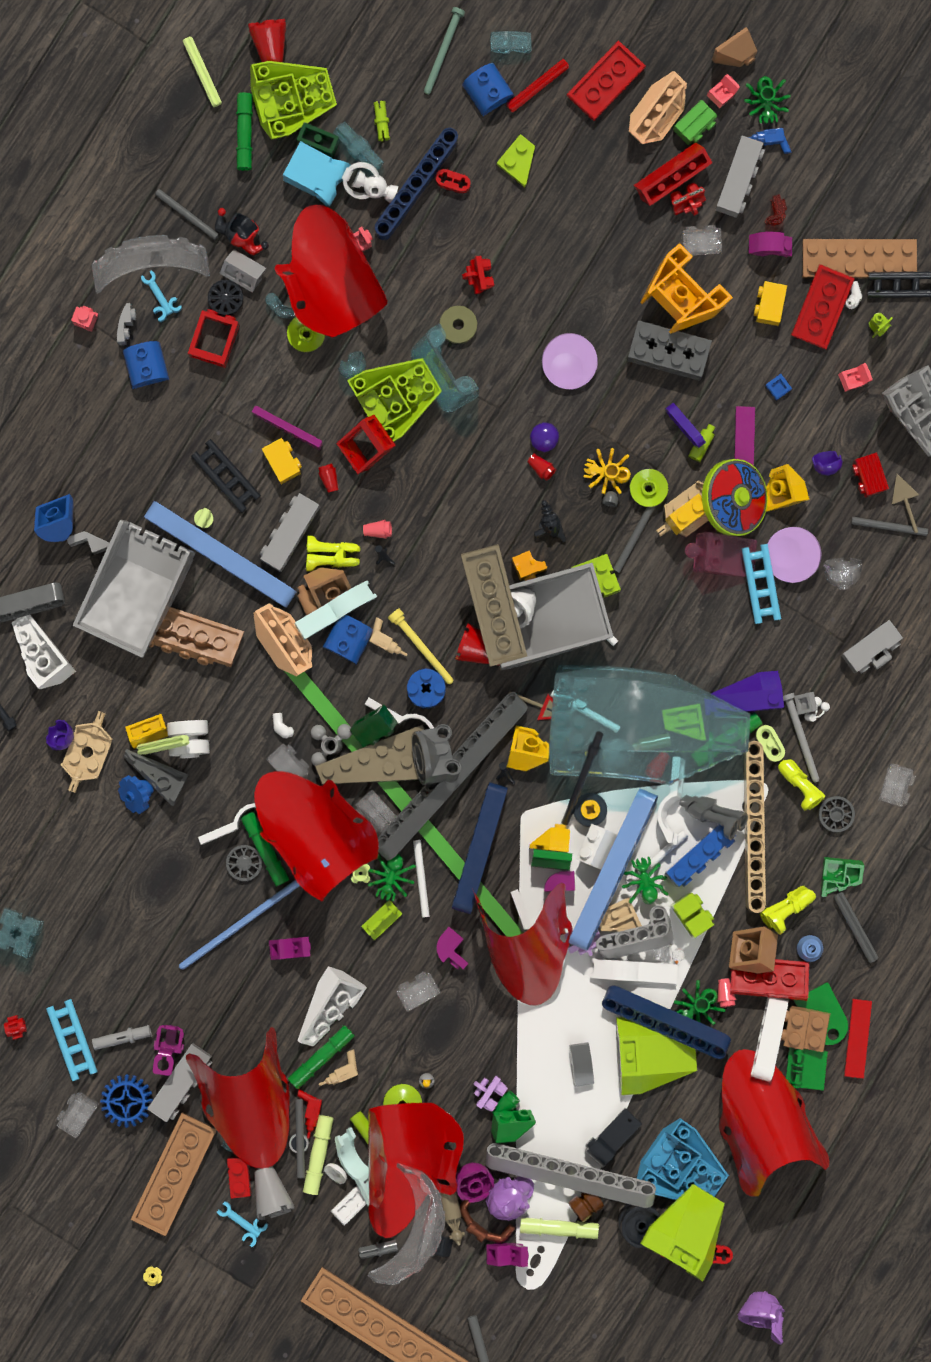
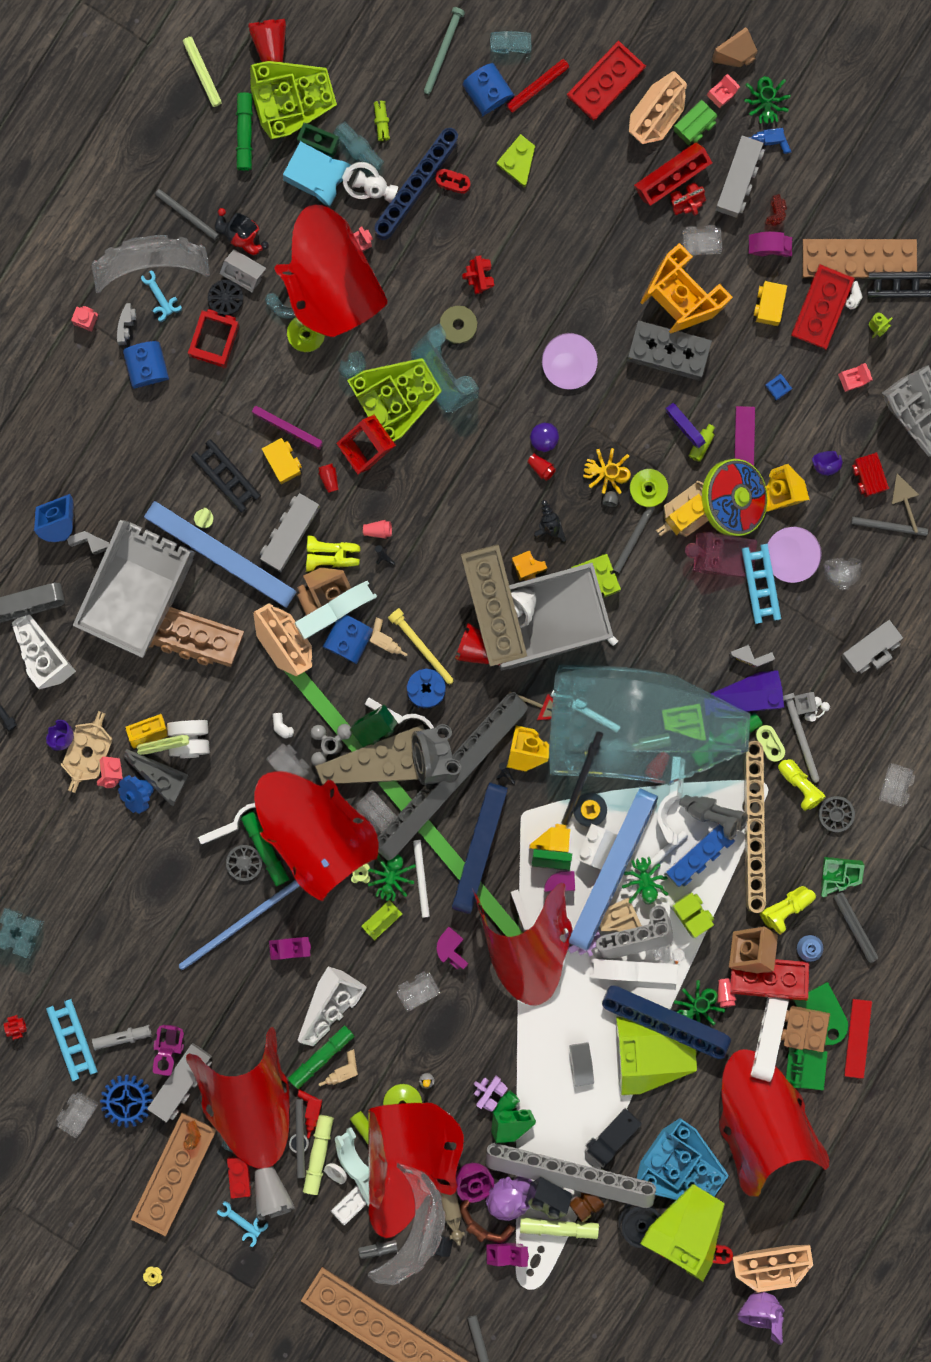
(110, 772): none -> coral bracket
(194, 1136): none -> clear orange arm
(548, 1198): none -> black brick
(745, 655): none -> light grey slope
(773, 1267): none -> light nougat wedge

